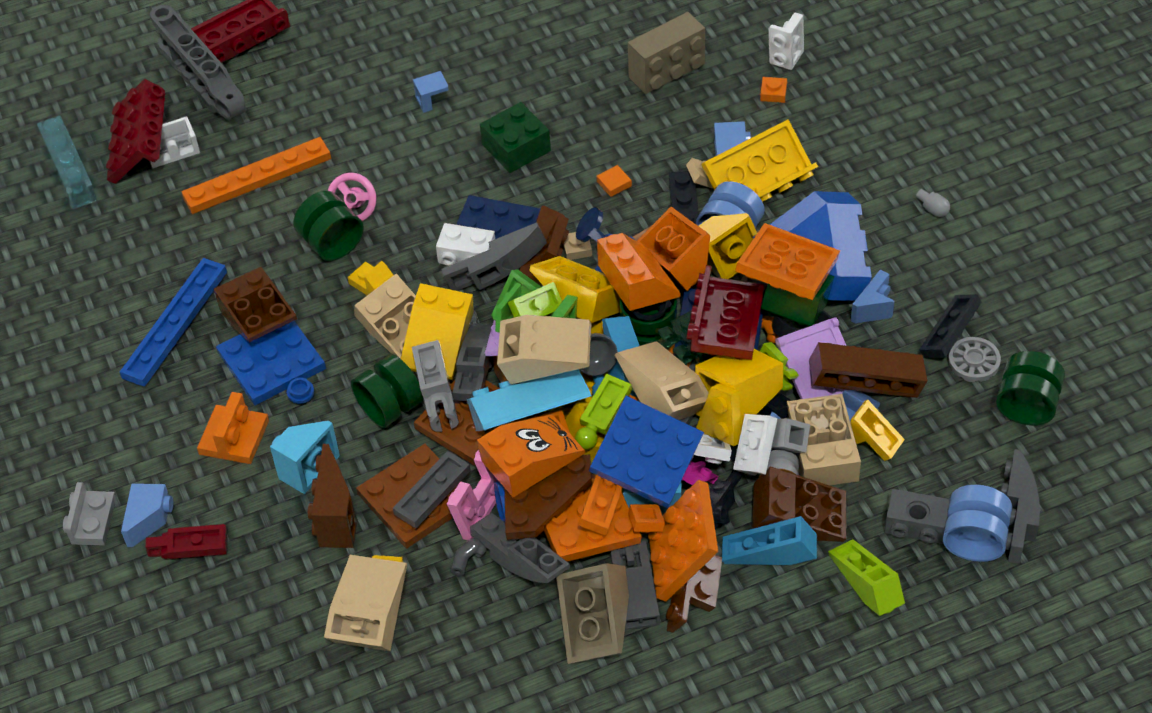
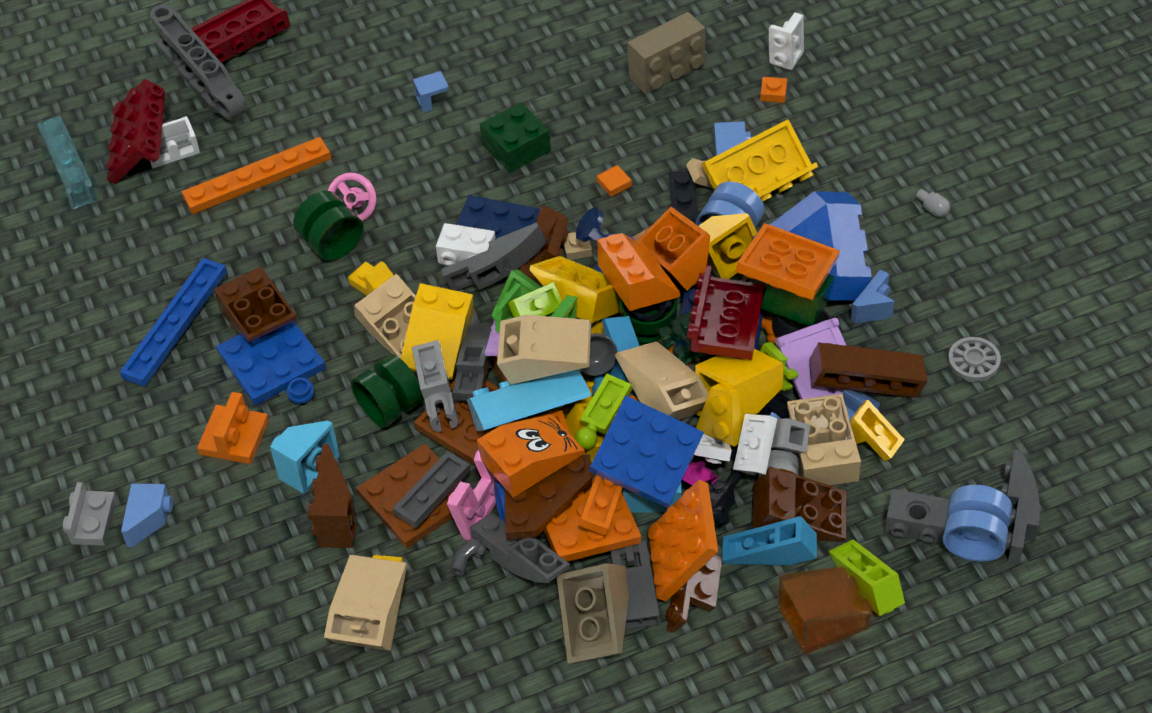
(189, 542): dark red hinge -> none
(646, 518): orange plate -> none
(822, 607): none -> clear orange slope
(950, 326): black plate -> none
(1030, 388): dark green wheel -> none

